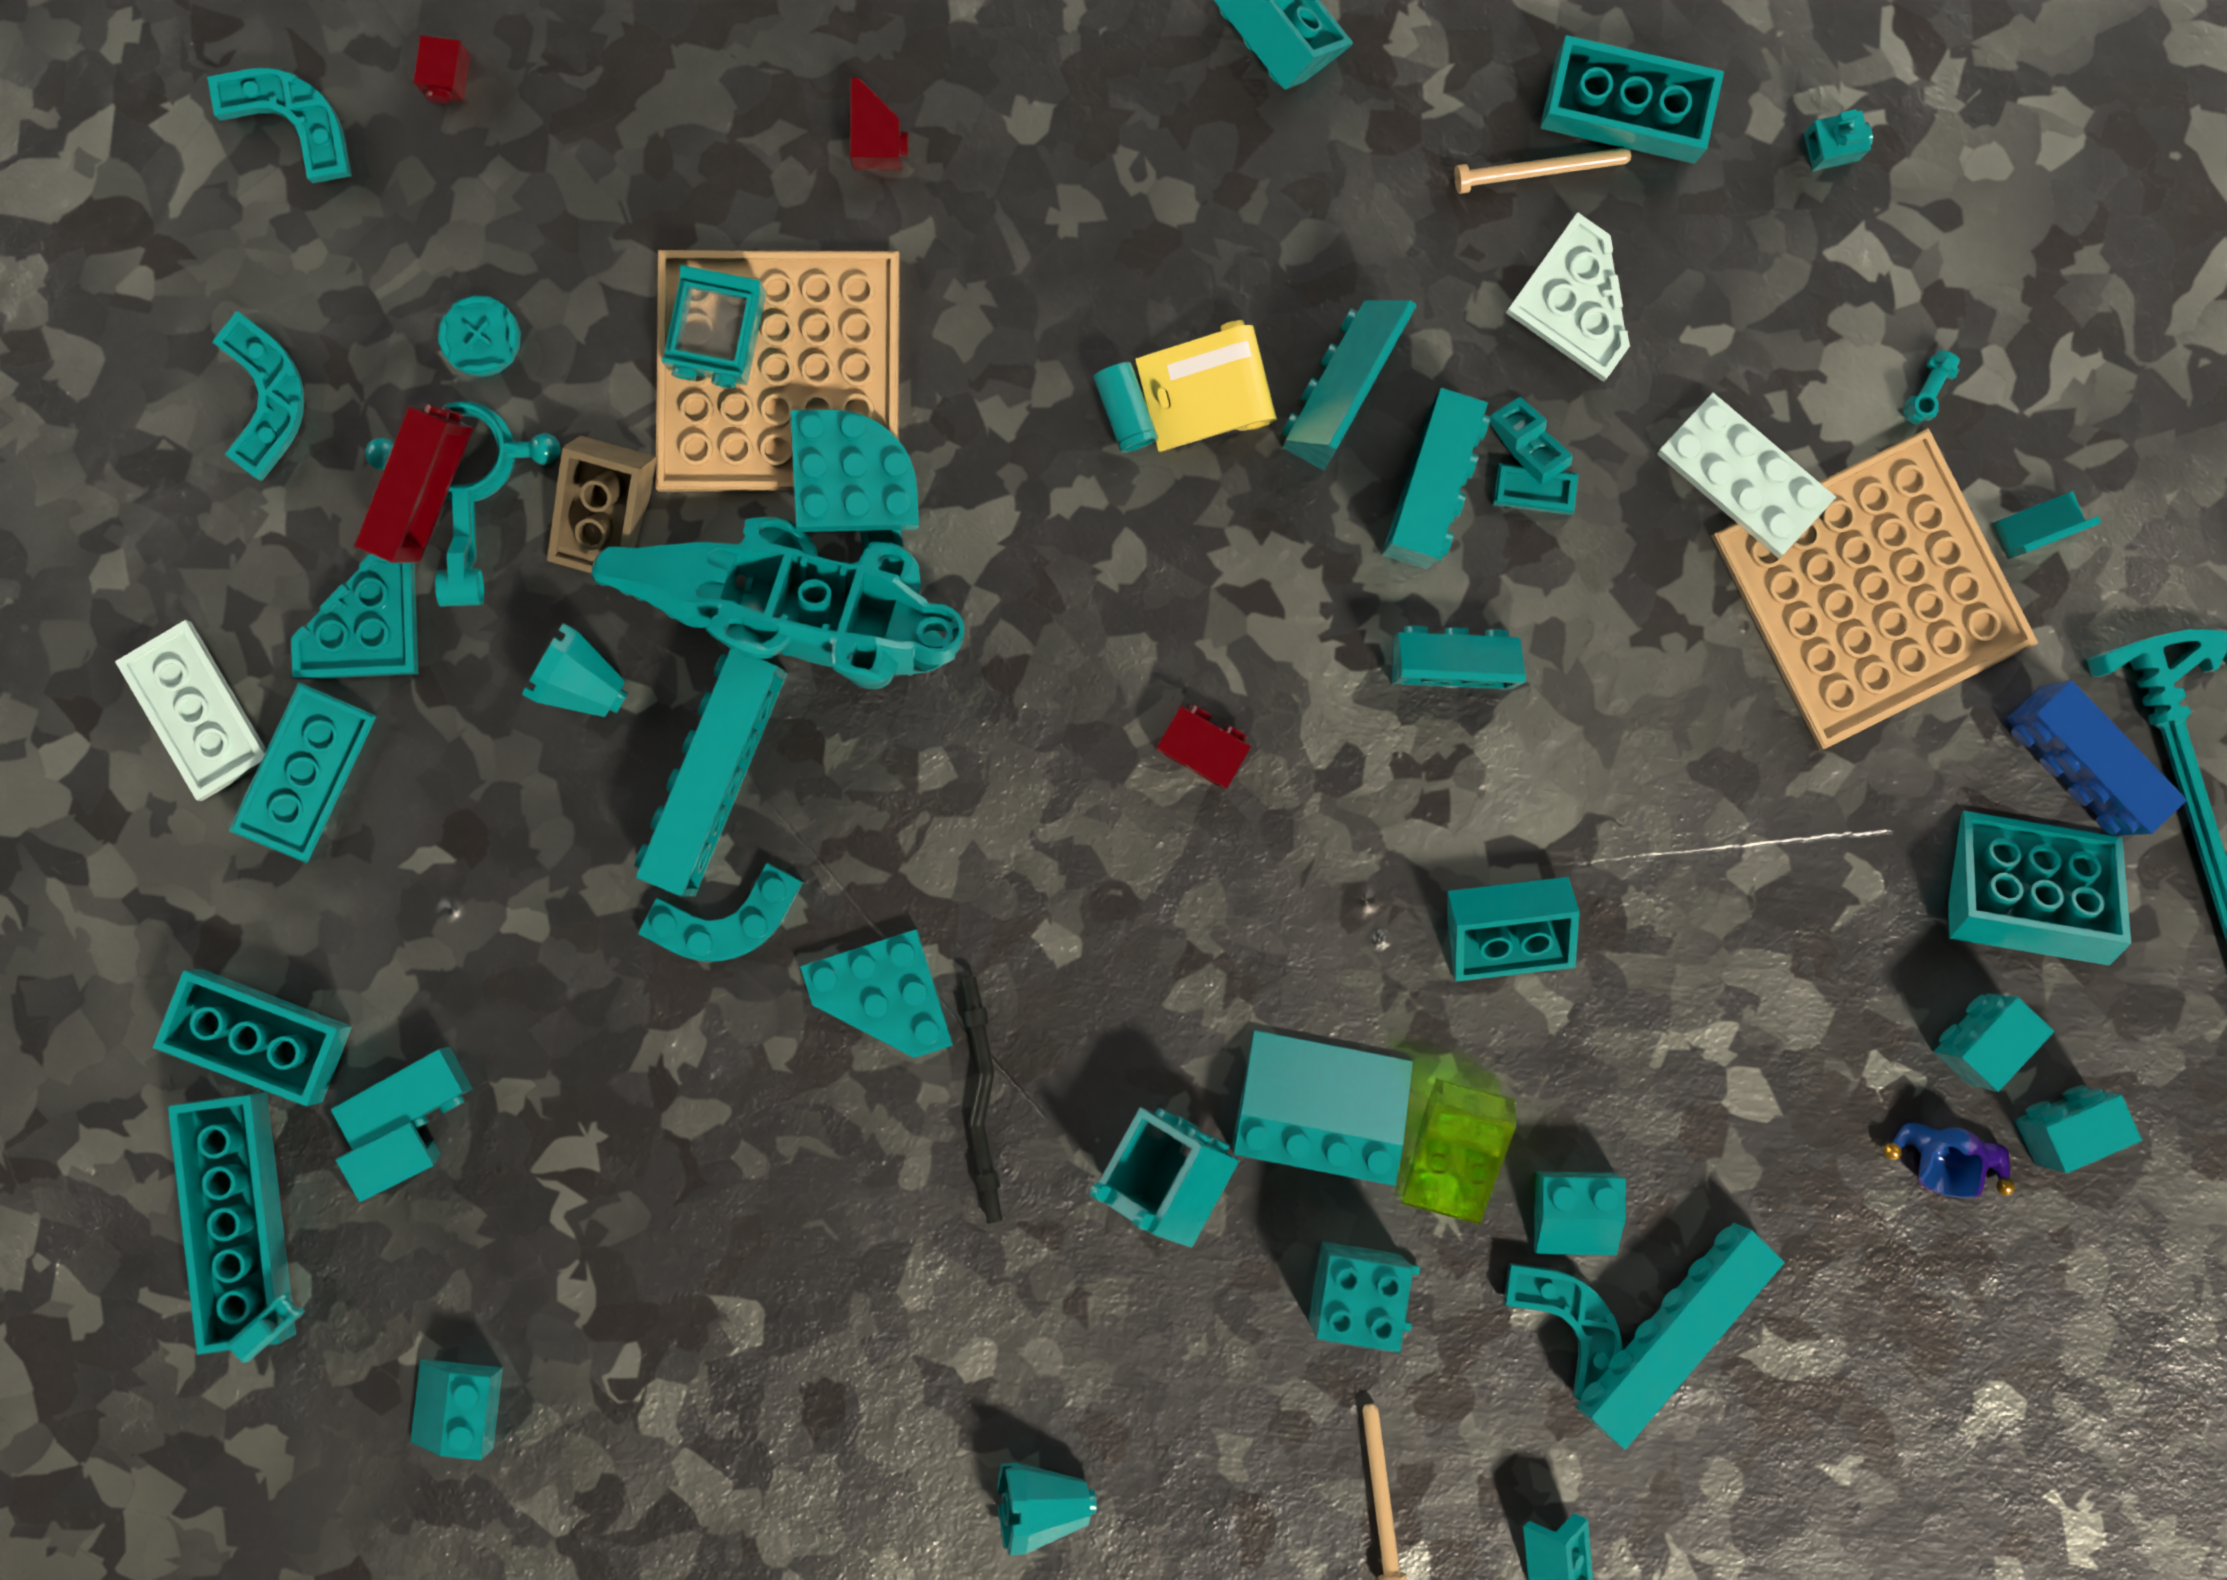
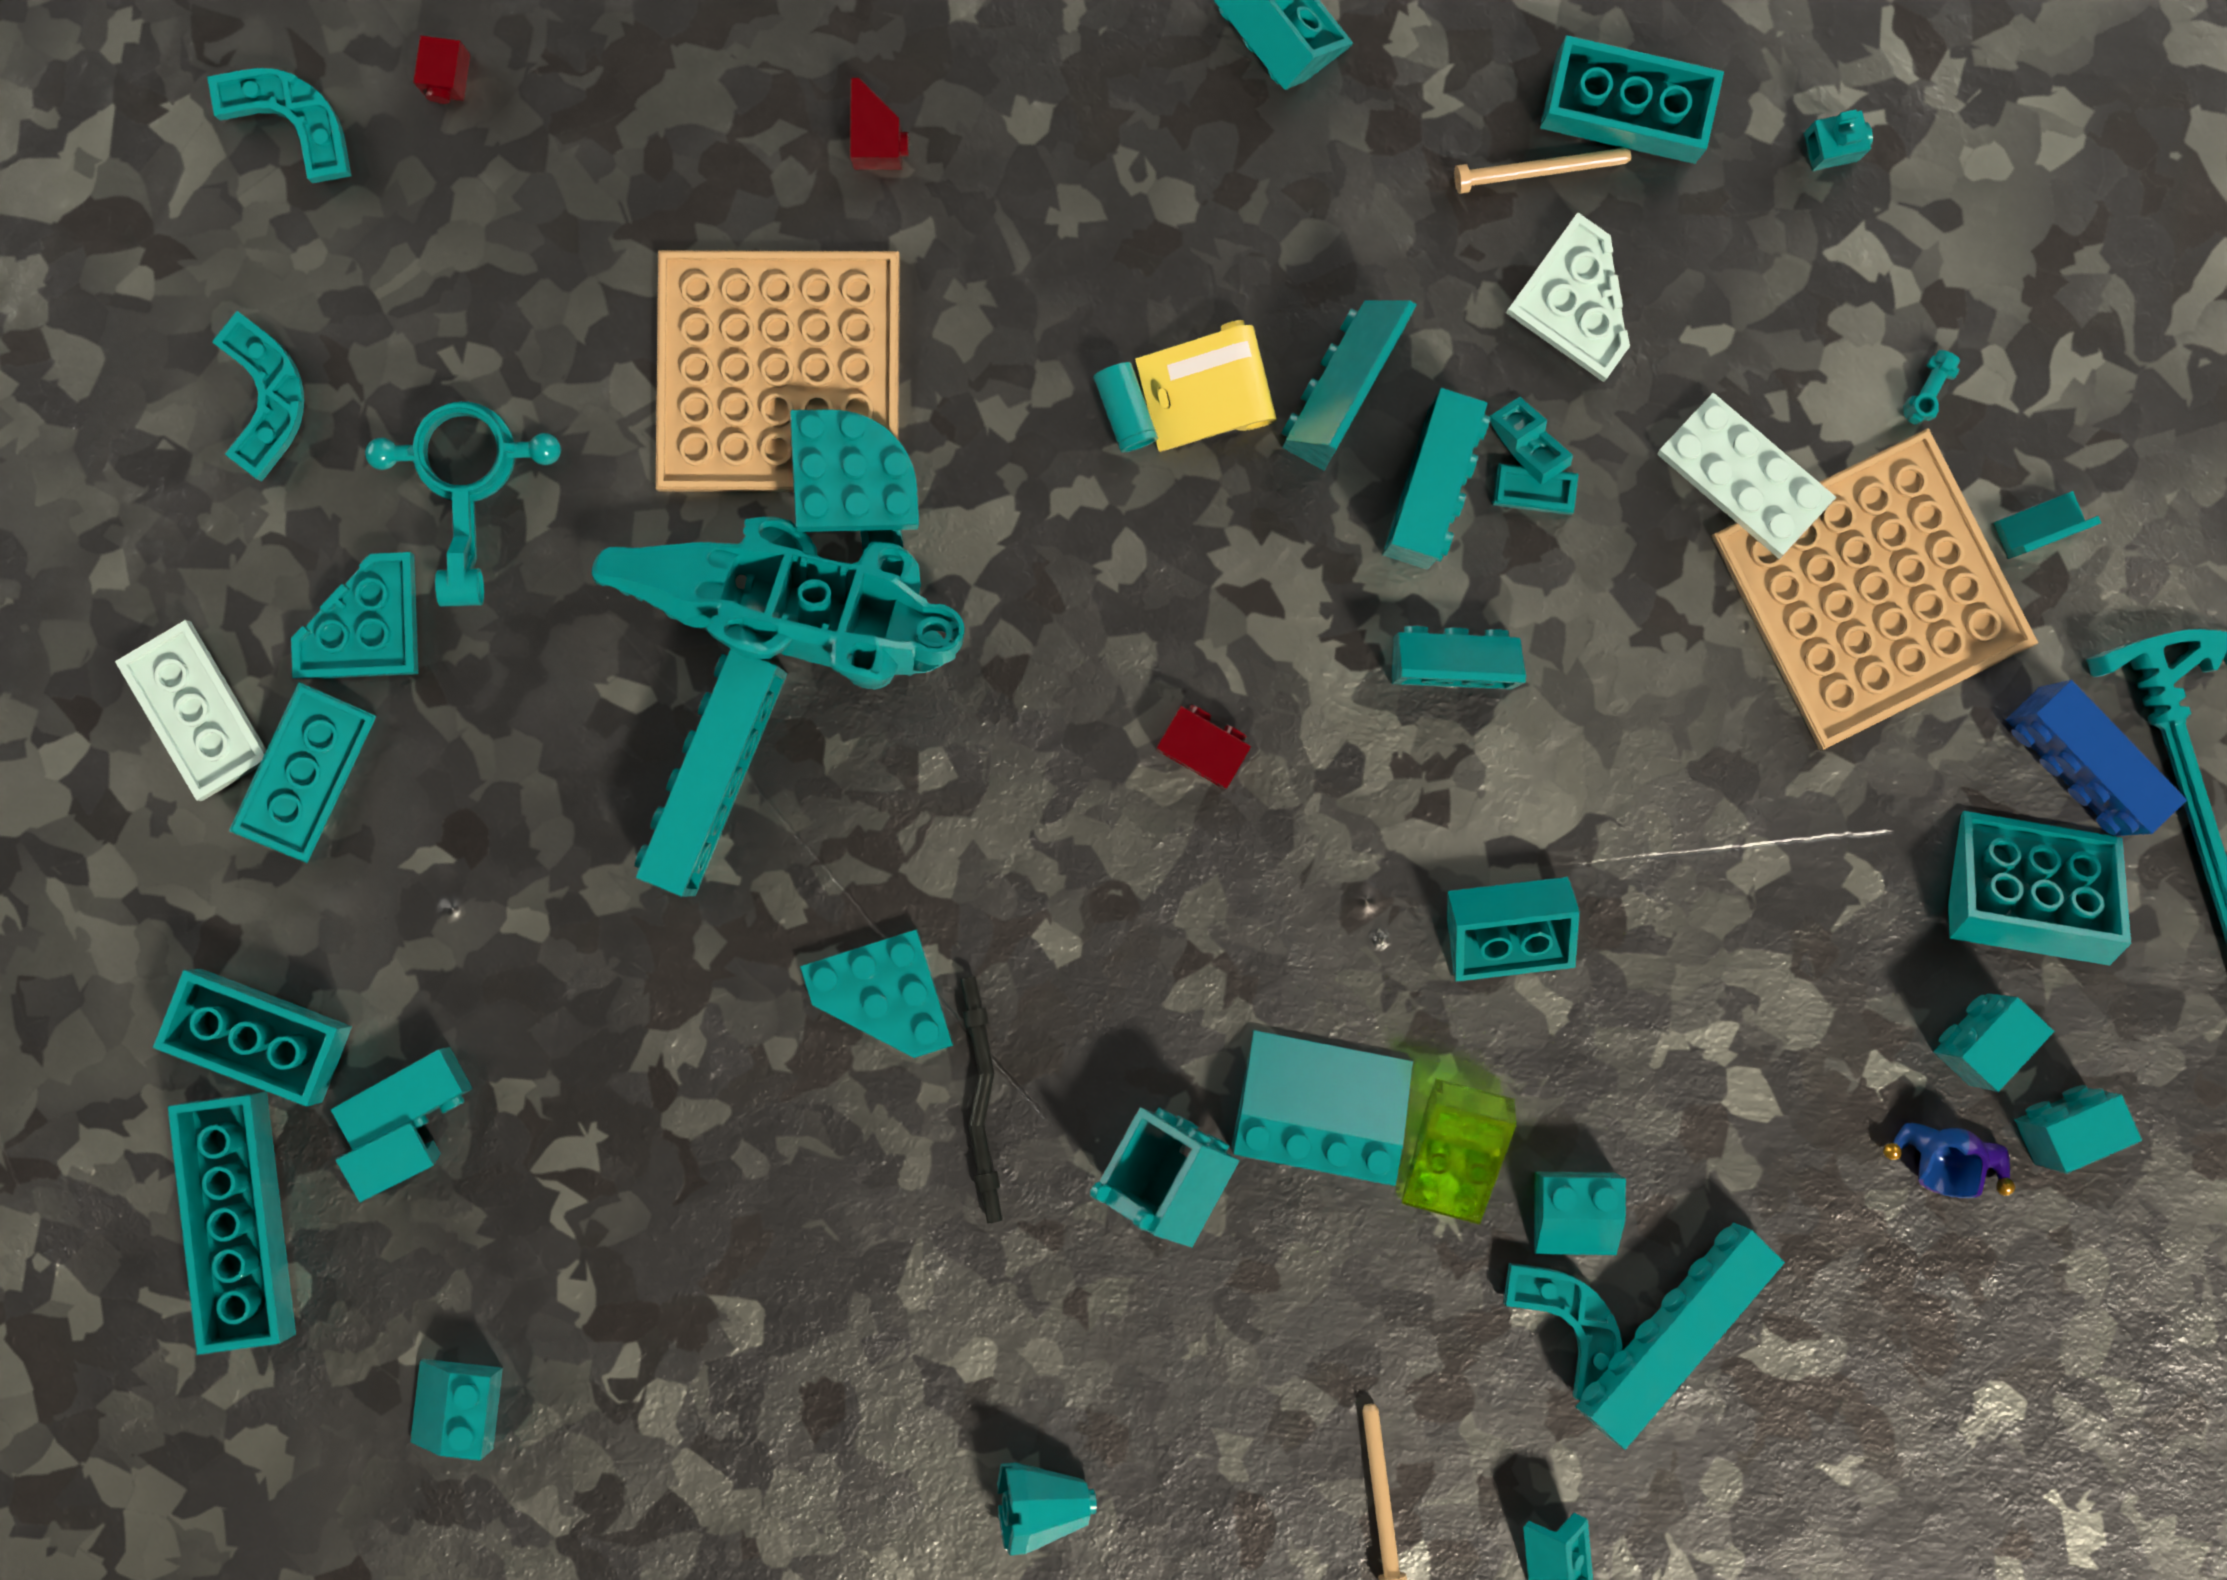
(264, 1329): teal bar -> none
(414, 484): dark red window -> none
(479, 336): teal tile -> none
(576, 677): teal cone -> none
(598, 501): dark tan slope -> none
(714, 327): teal window -> none
(730, 936): teal plate -> none
(1361, 1296): teal container -> none

